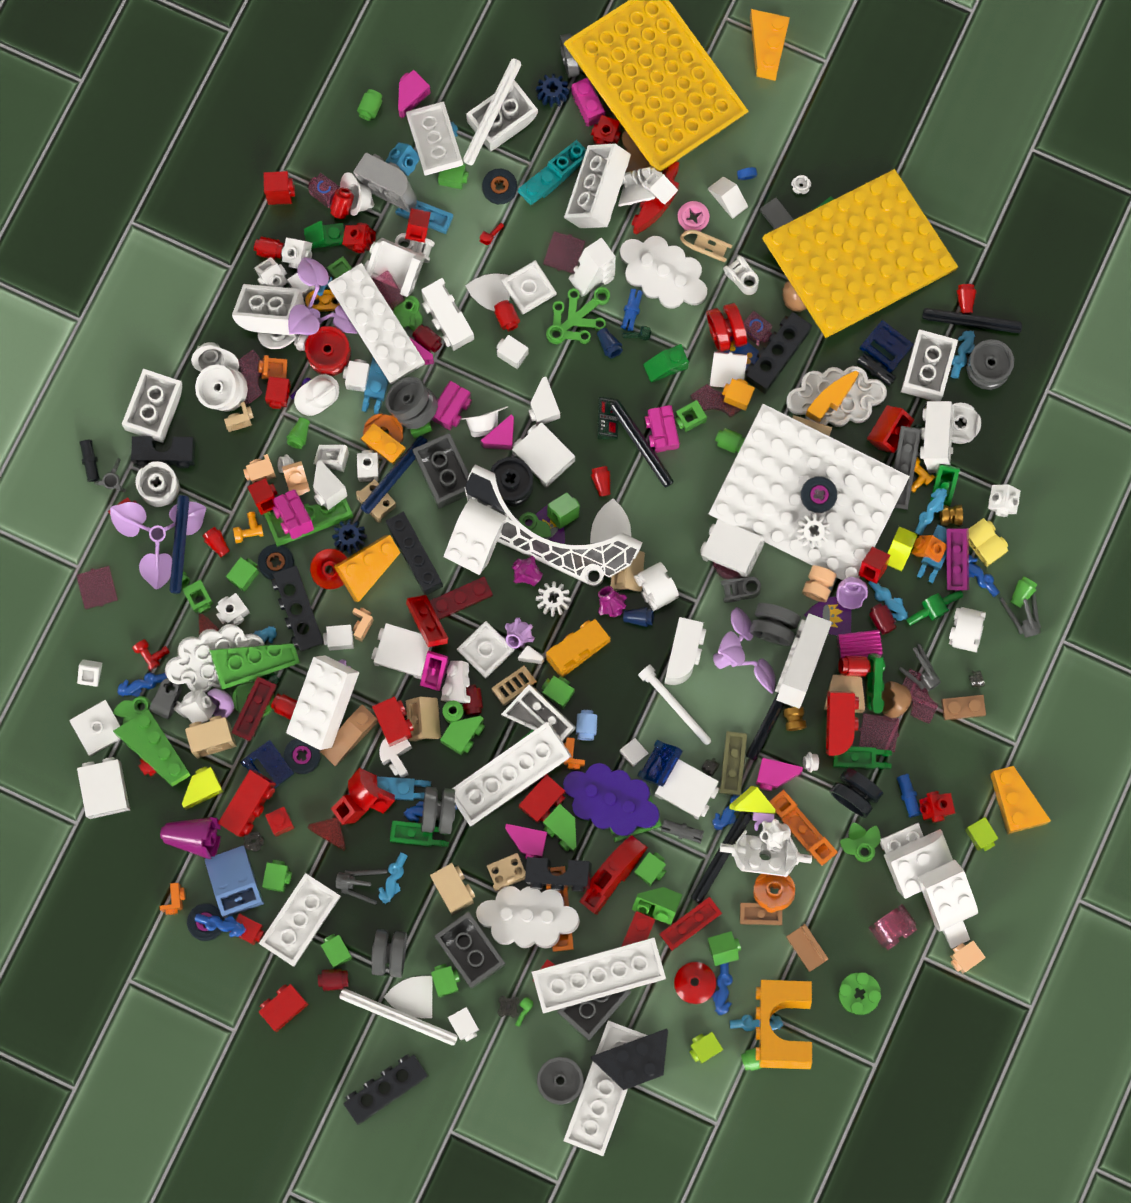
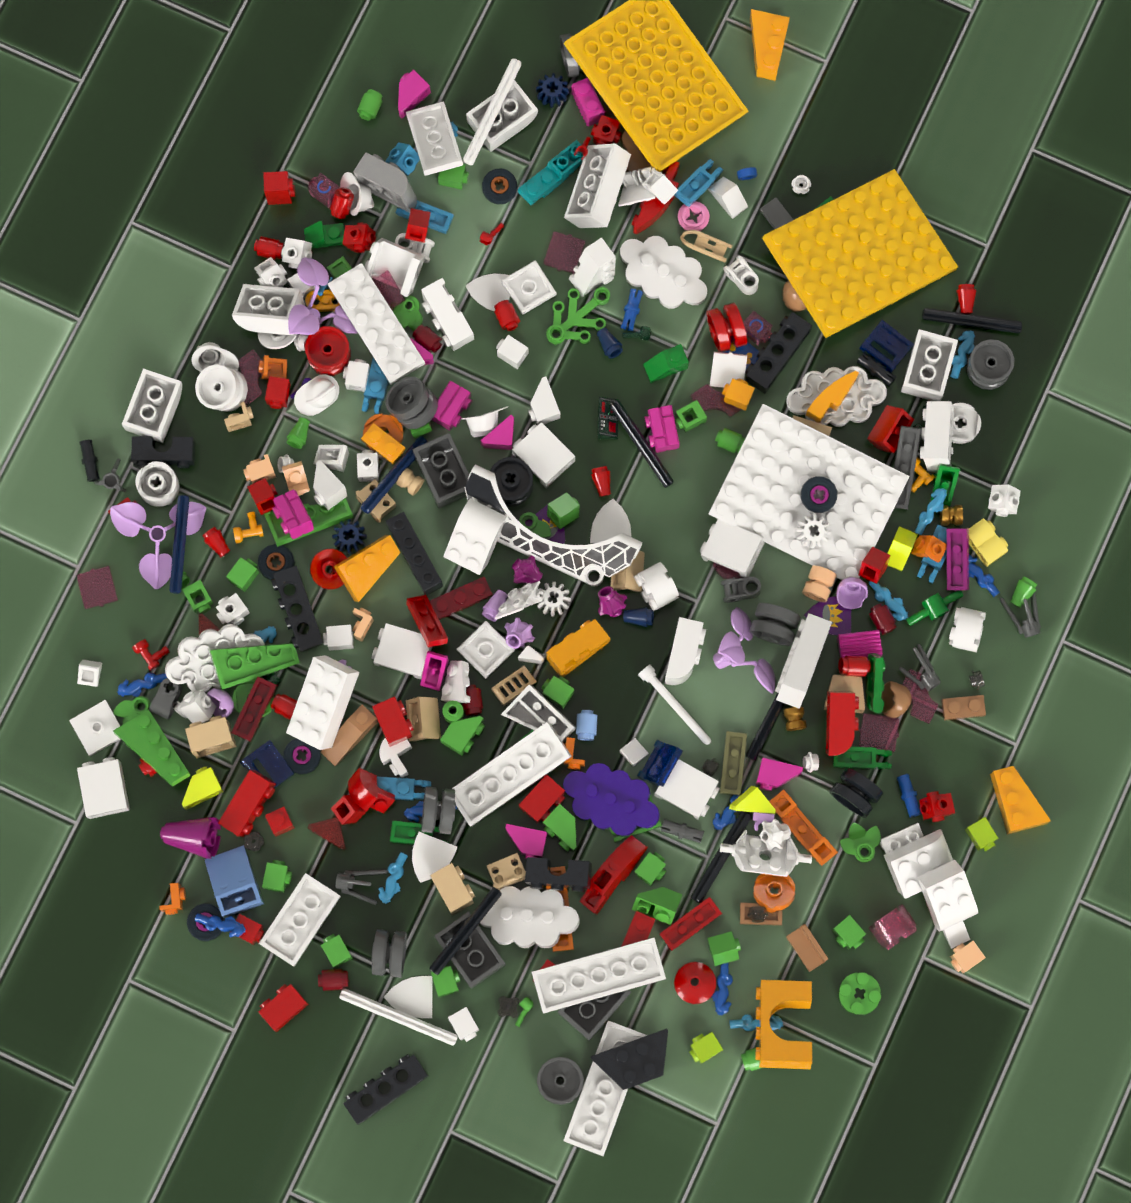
(409, 481): none -> tan wheel
(430, 855): none -> white sticker
(465, 931): none -> black axle
(491, 608): none -> lavender cone
(520, 598): none -> white hinge
(583, 148): none -> red hand
(697, 184): none -> dark azure hinge
(757, 914): none -> clear smoke plate
(849, 933): none -> bright green brick

